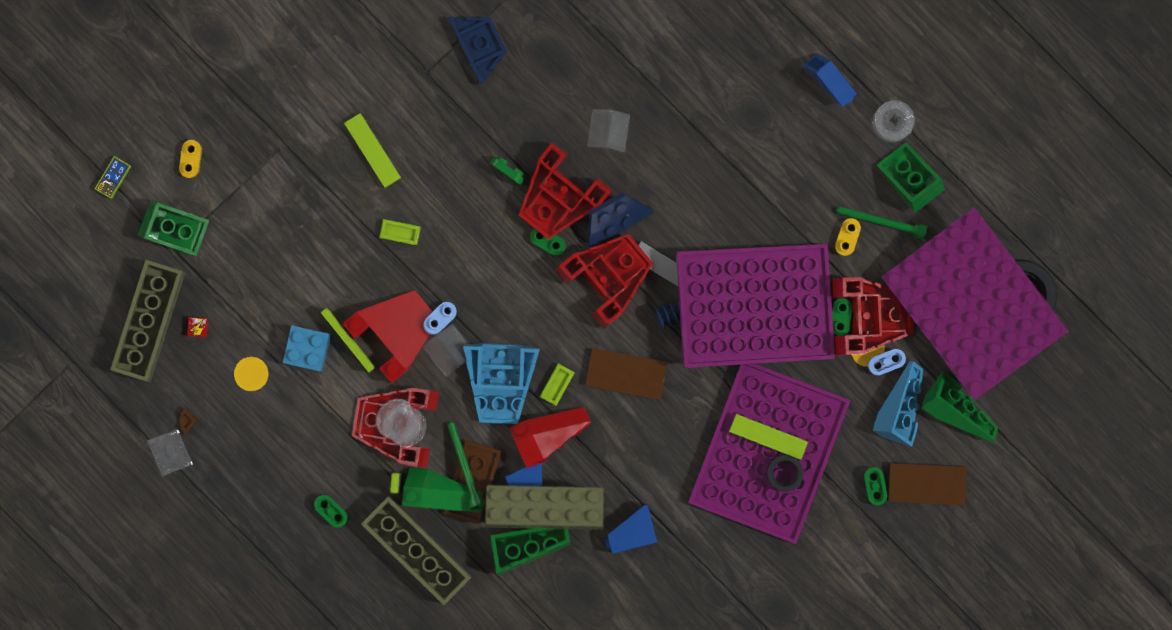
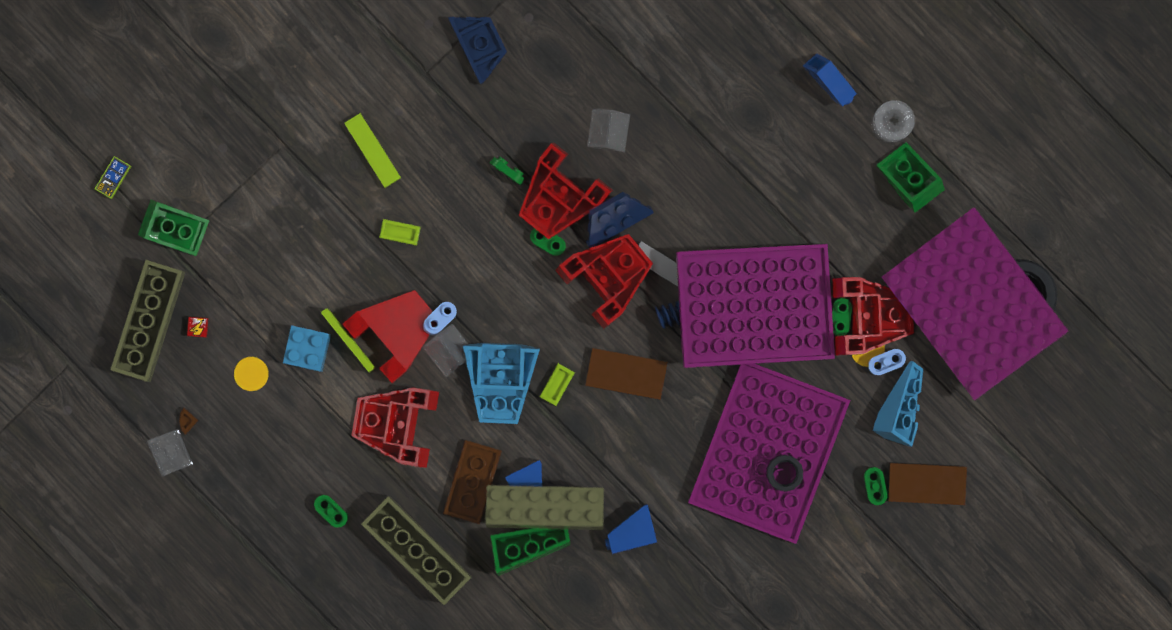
(190, 159): yellow plate -> none
(395, 482): lime tile -> none
(401, 423): clear wheel -> none
(431, 490): green wedge -> none
(476, 500): green piece -> none
(545, 434): red wedge -> none
(768, 436): lime tile -> none
(848, 237): yellow plate -> none
(917, 230): green piece -> none
(952, 406): green wedge -> none

